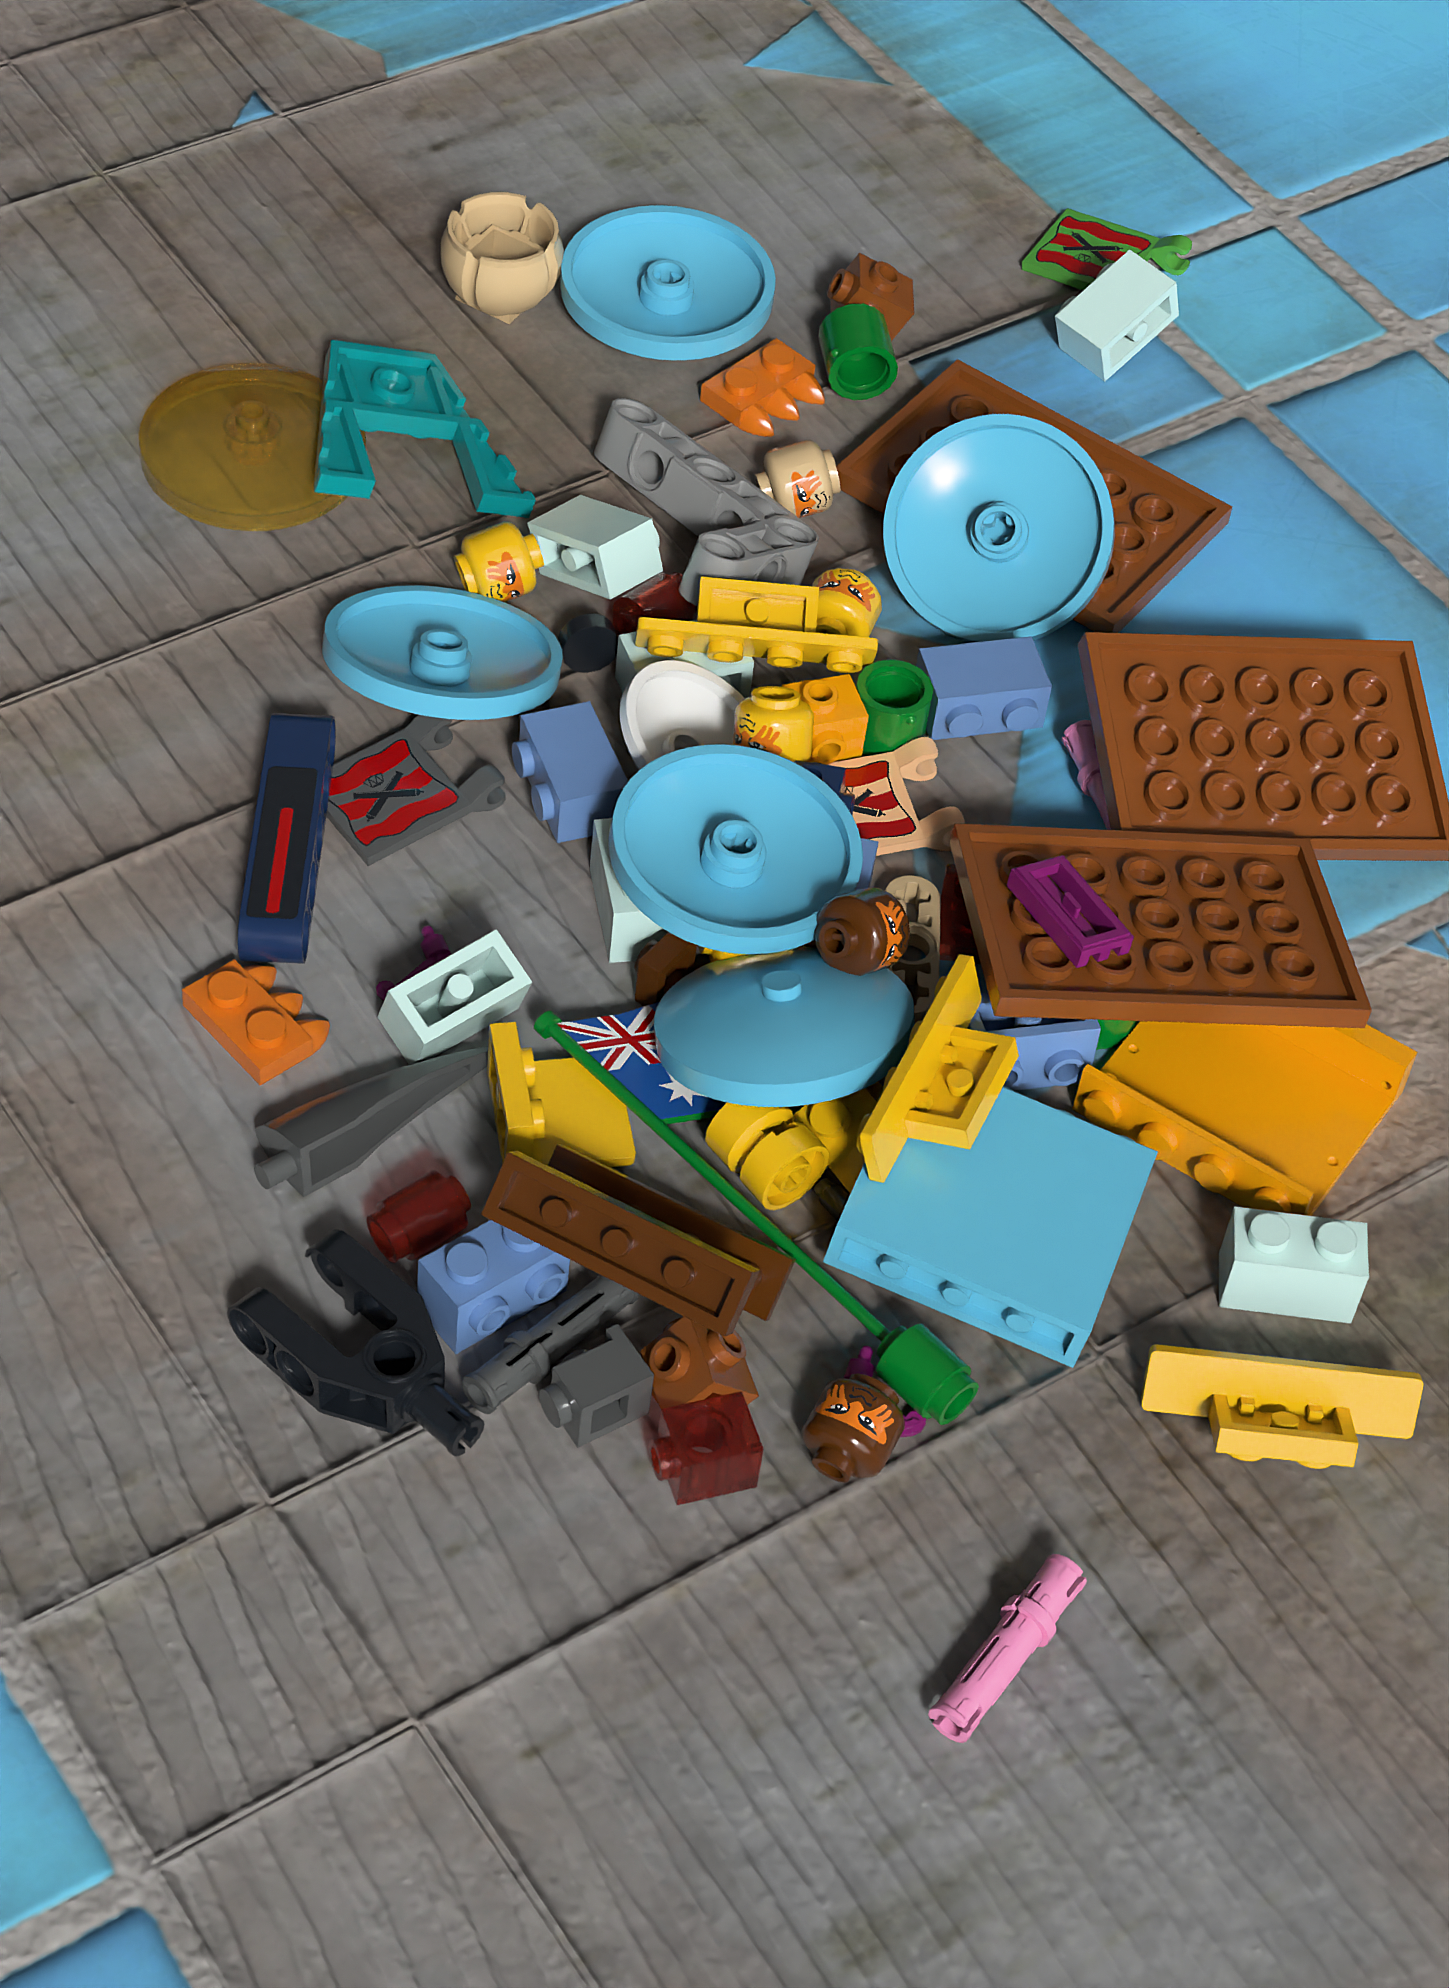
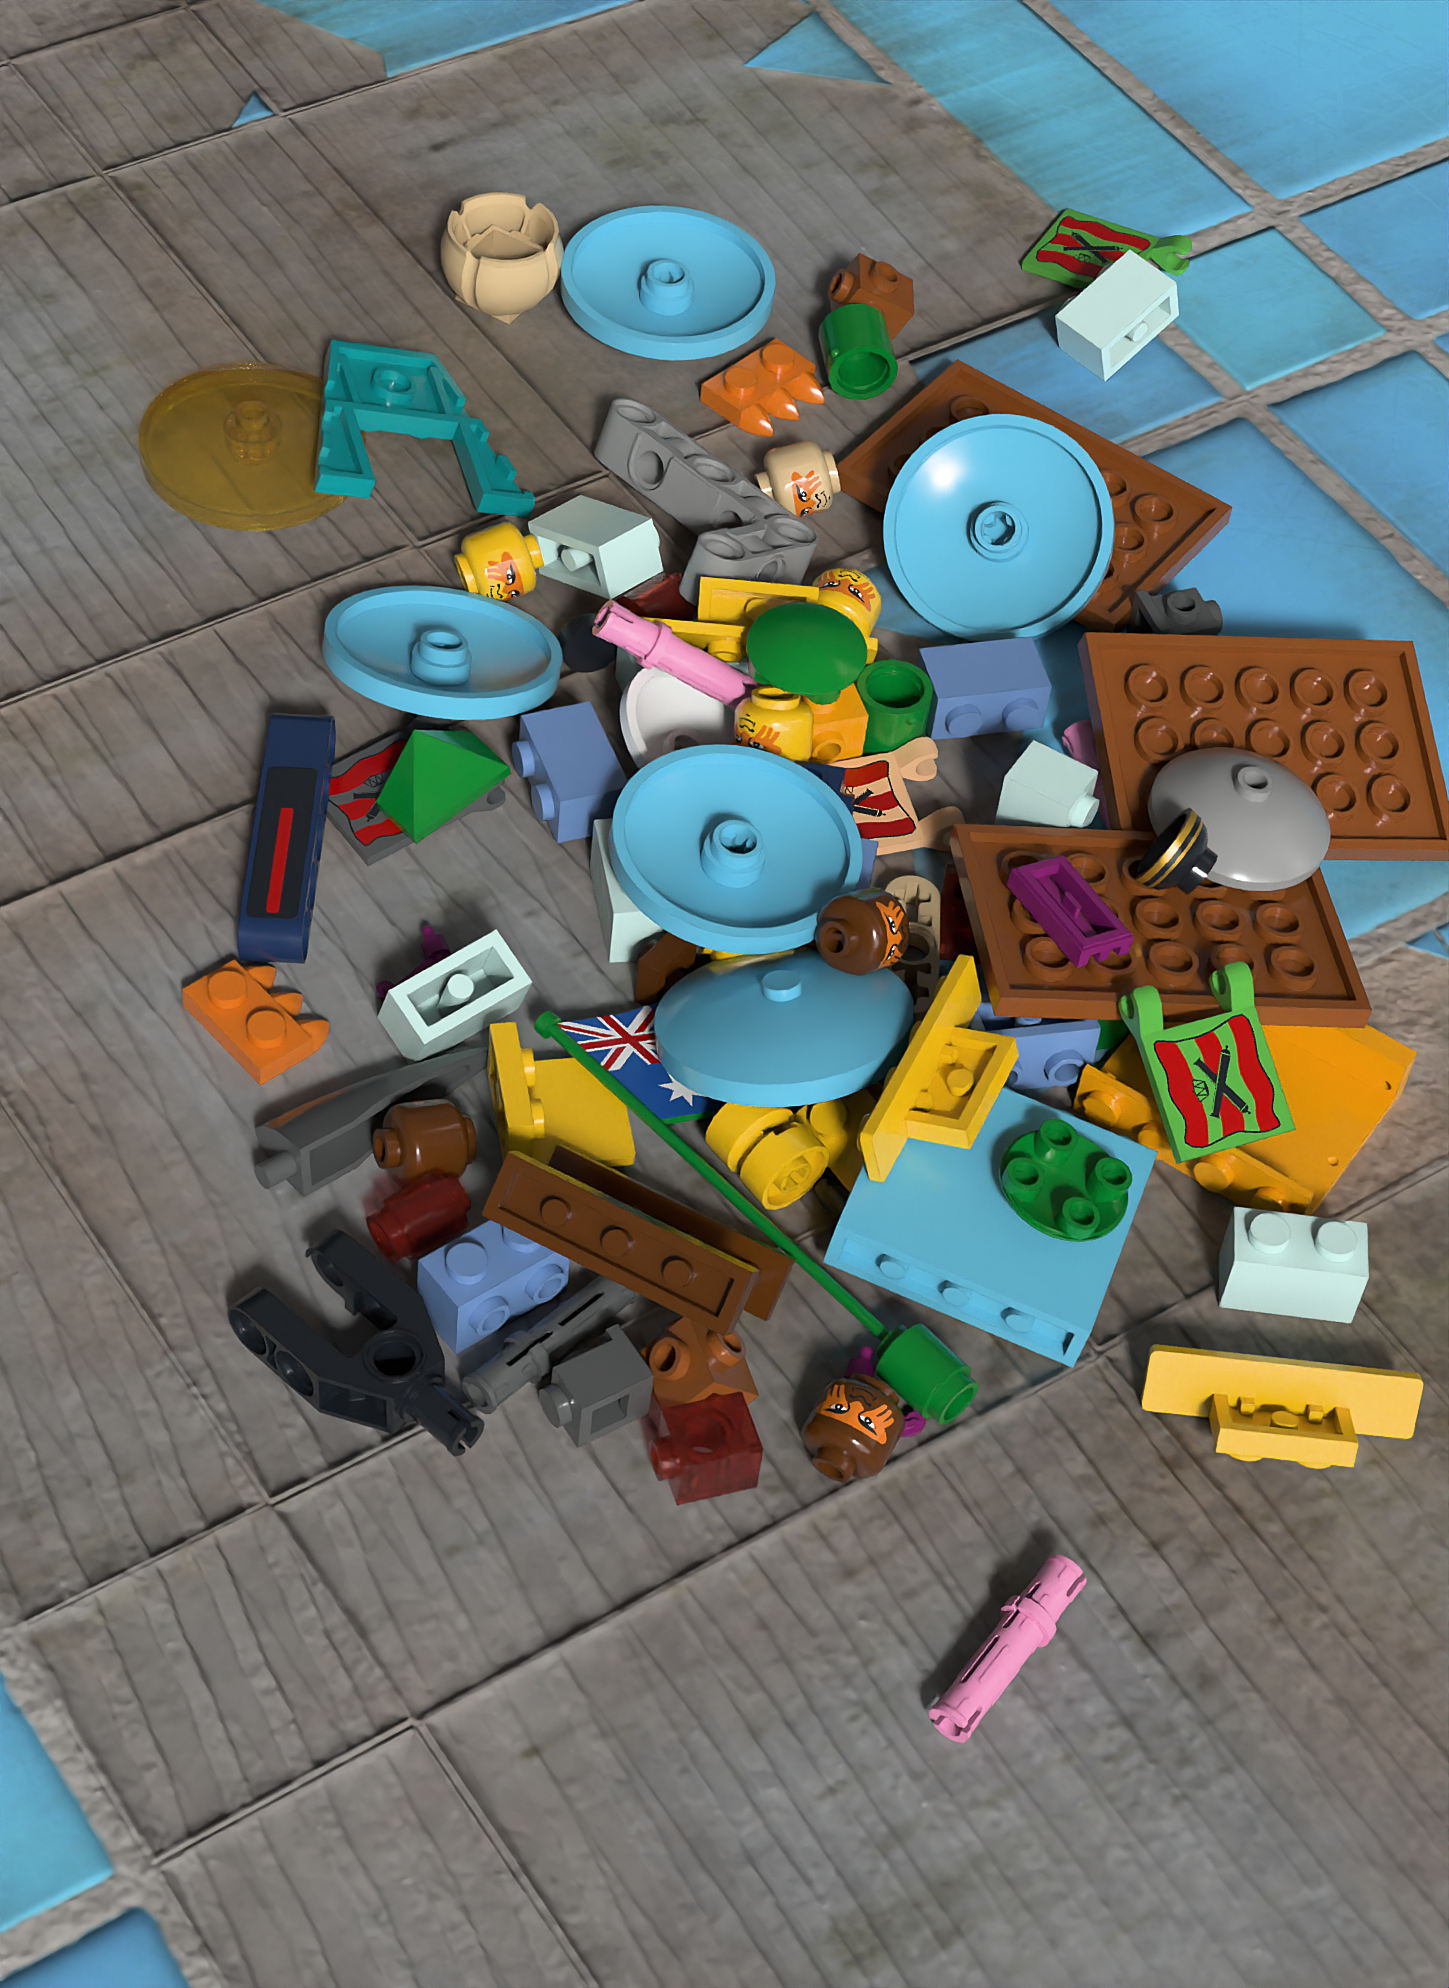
(423, 1139): none -> reddish brown head
(438, 779): none -> green slope
(658, 647): none -> bright pink pin
(806, 651): none -> green dish
(1047, 791): none -> light aqua brick
(1064, 1183): none -> green dish
(1174, 613): none -> dark grey brick
(1178, 855): none -> black piece
(1211, 1074): none -> flag
(1255, 812): none -> light grey dish

